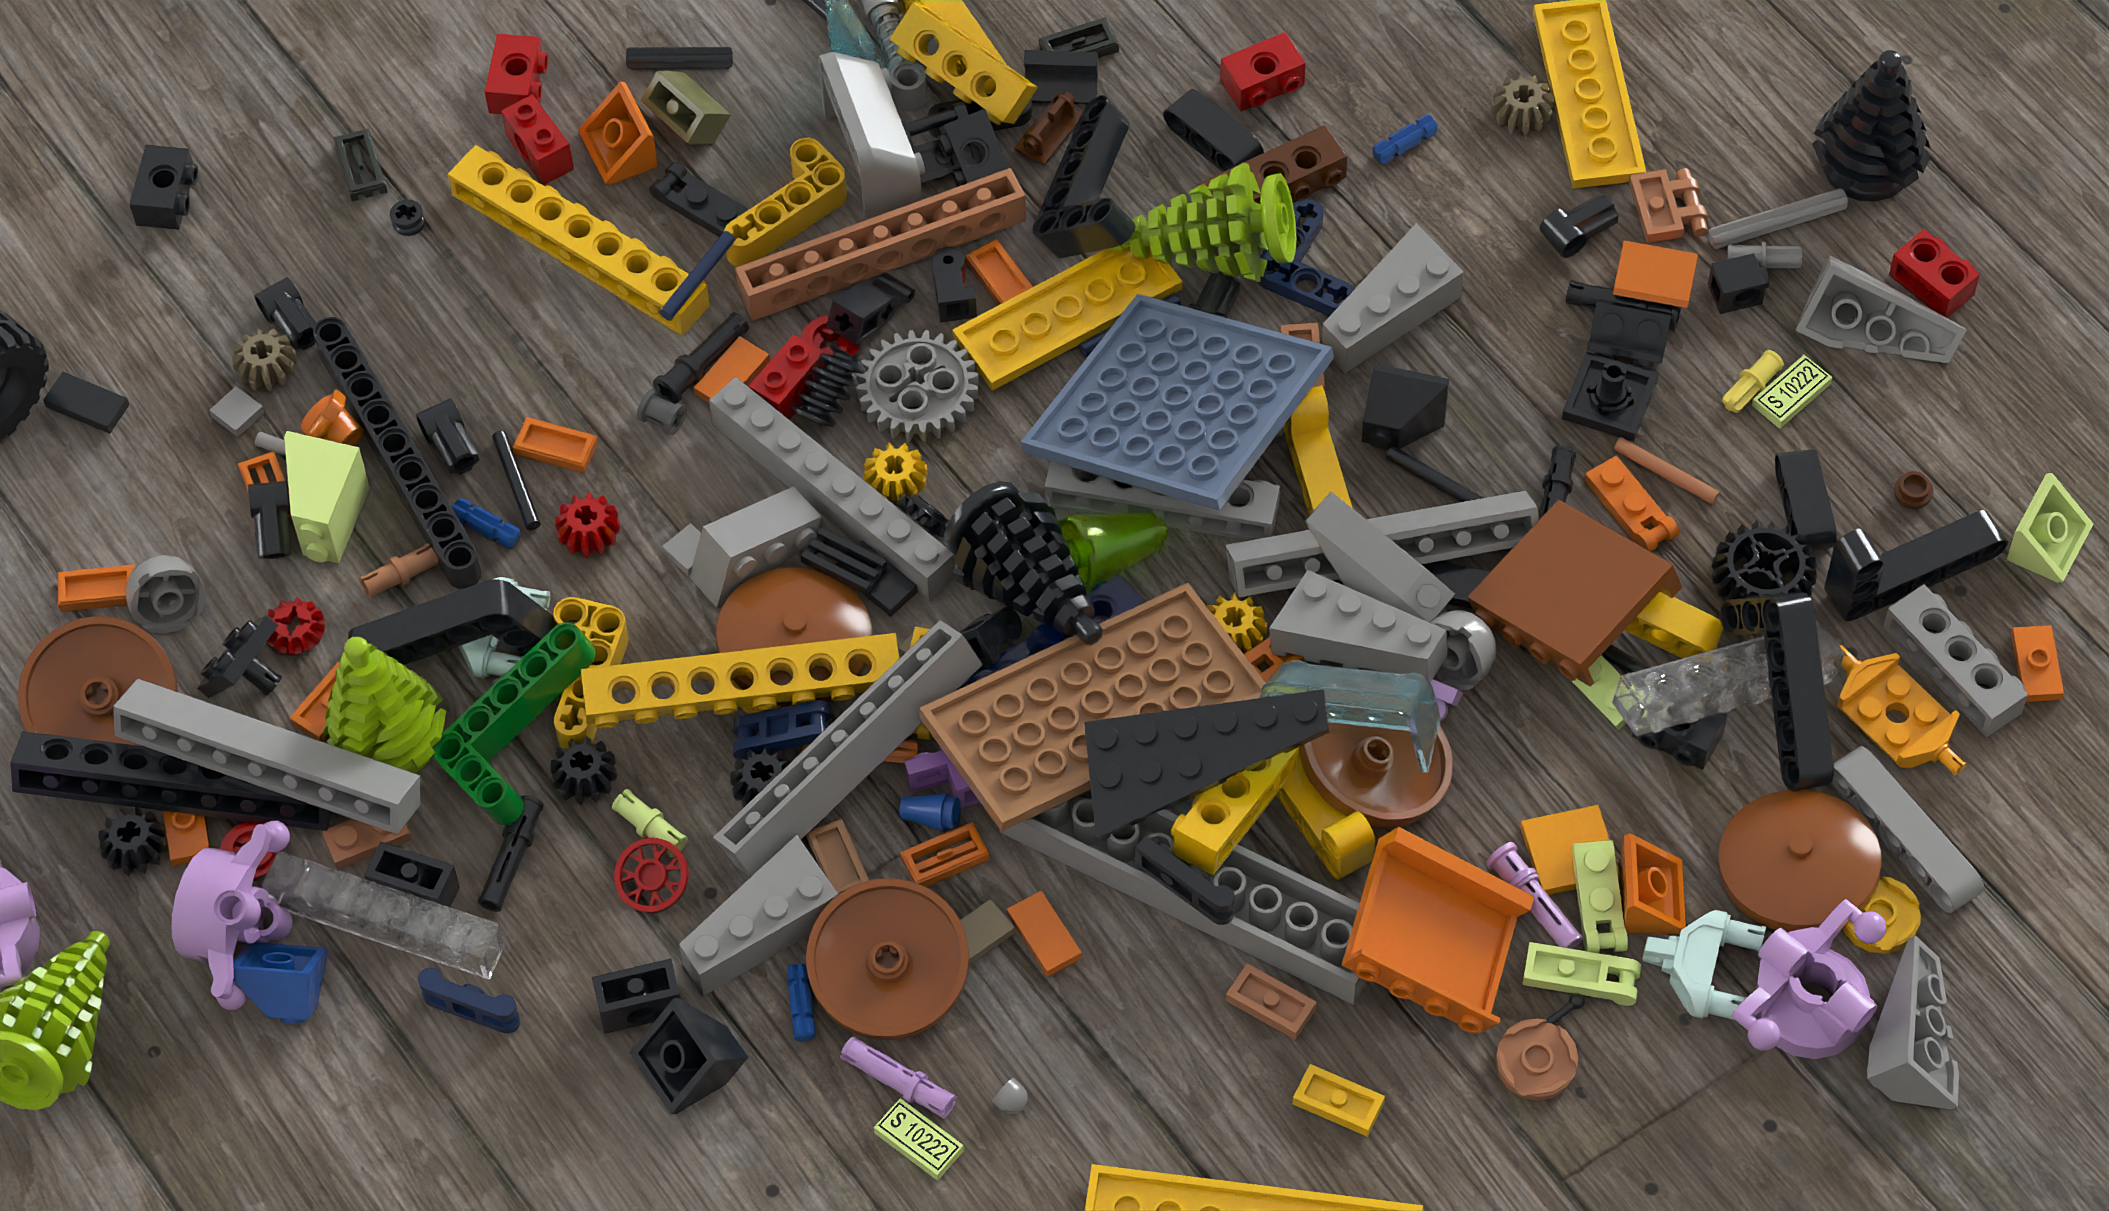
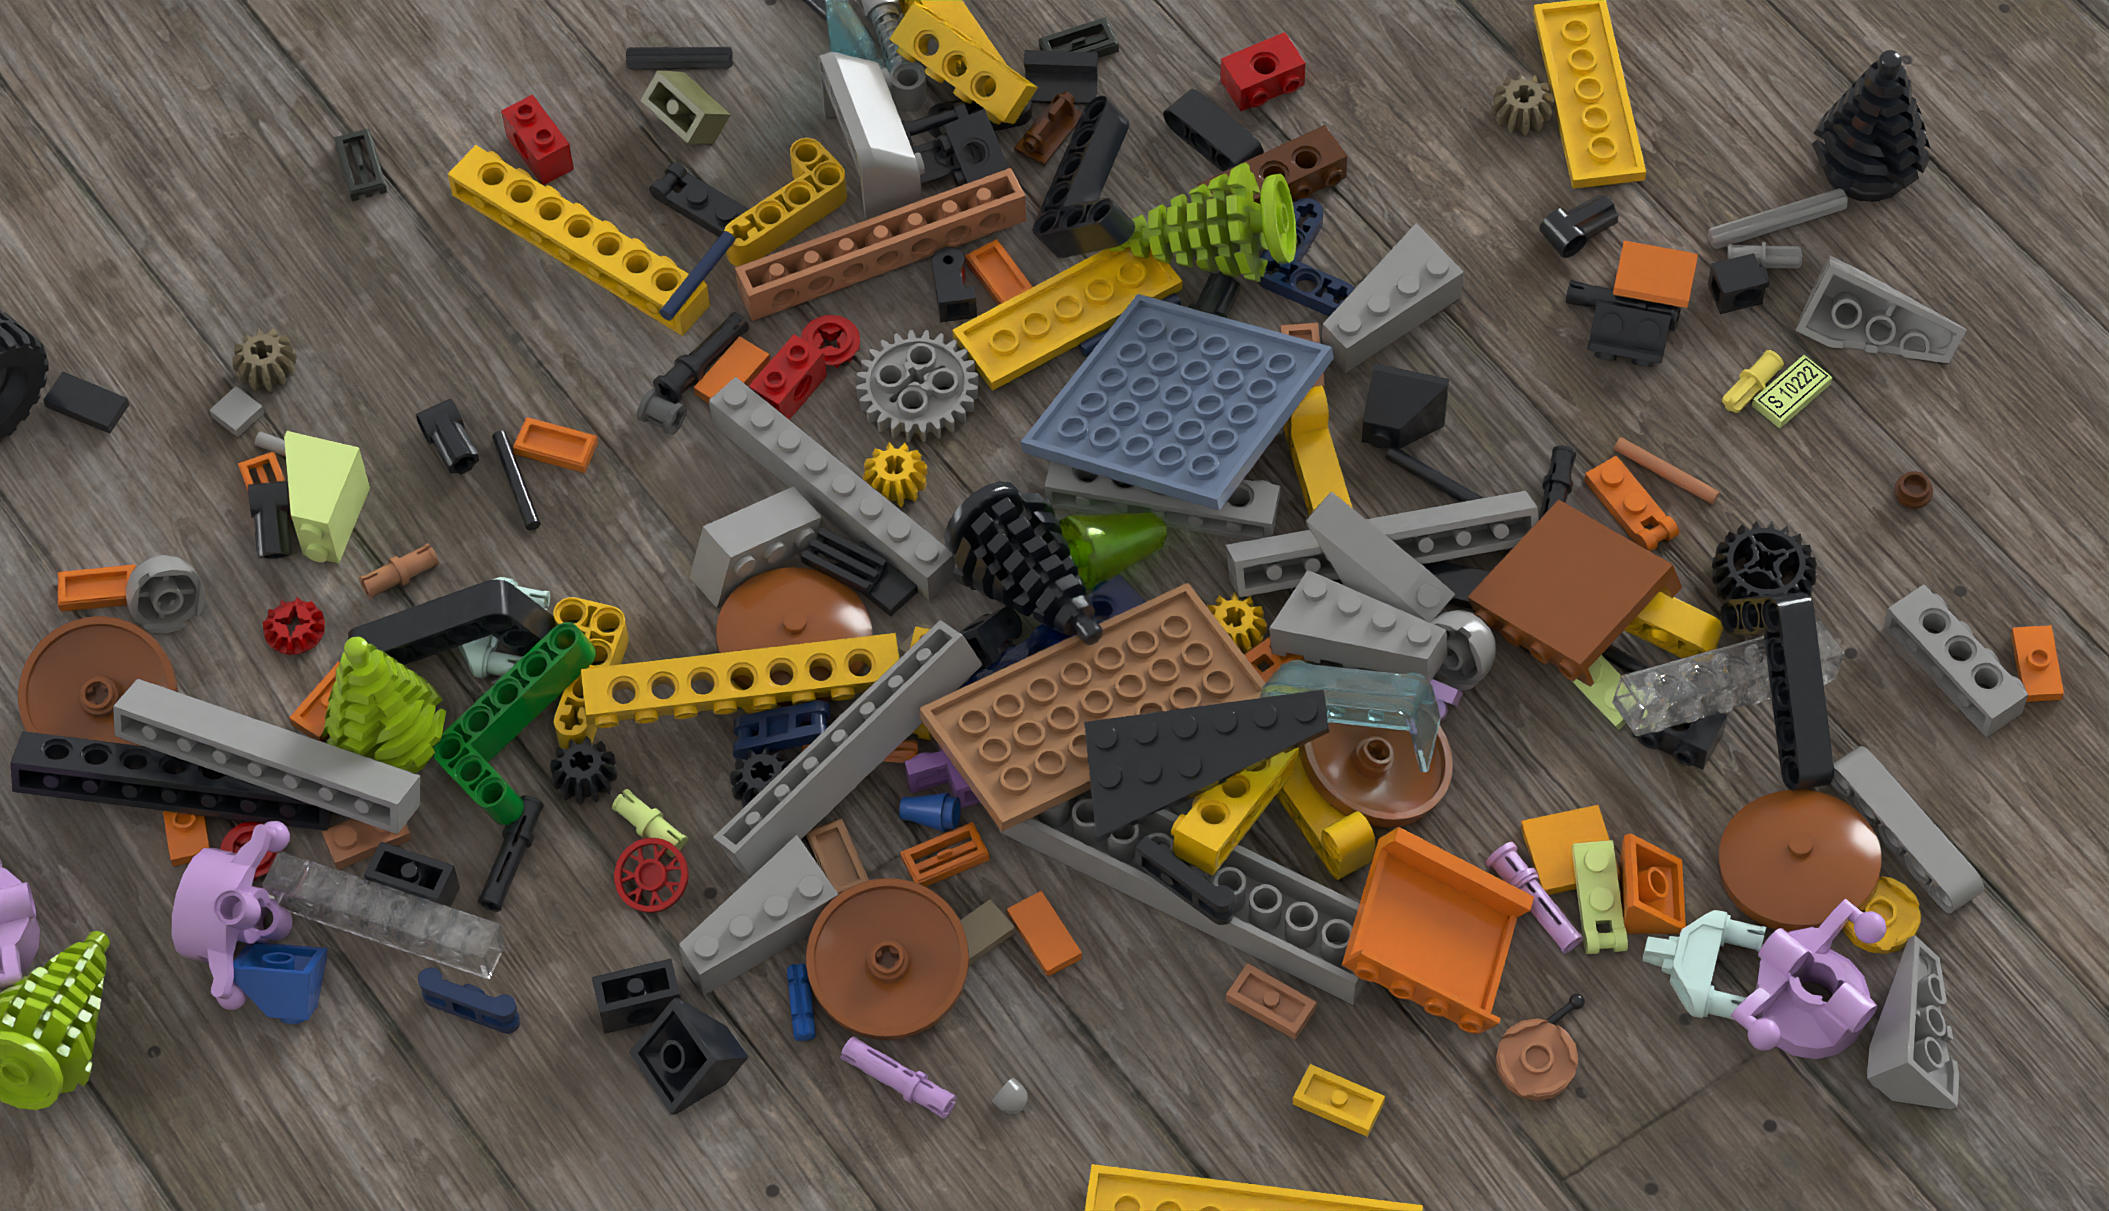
(132, 841): black gear -> none
(163, 187): black brick -> none
(241, 659): black plate -> none
(285, 308): black piece -> none
(332, 421): orange piece -> none
(399, 465): black beam -> none
(401, 224): black bush -> none
(486, 523): blue axle -> none
(514, 71): red brick -> none
(587, 525): red gear -> none
(619, 137): orange slope -> none
(682, 548): light grey tile -> none
(829, 386): black piece -> none
(867, 307): black piece -> none
(919, 1139): yellowish green tile -> none
(924, 513): black gear -> none
(1404, 139): blue axle -> none
(1581, 973): yellowish green plate -> none
(1615, 389): black plate -> none
(1657, 206): nougat plate -> none
(1805, 498): black beam -> none
(1866, 581): black beam -> none
(1883, 686): light orange plate -> none
(1931, 278): red brick -> none
(2050, 532): yellowish green slope -> none

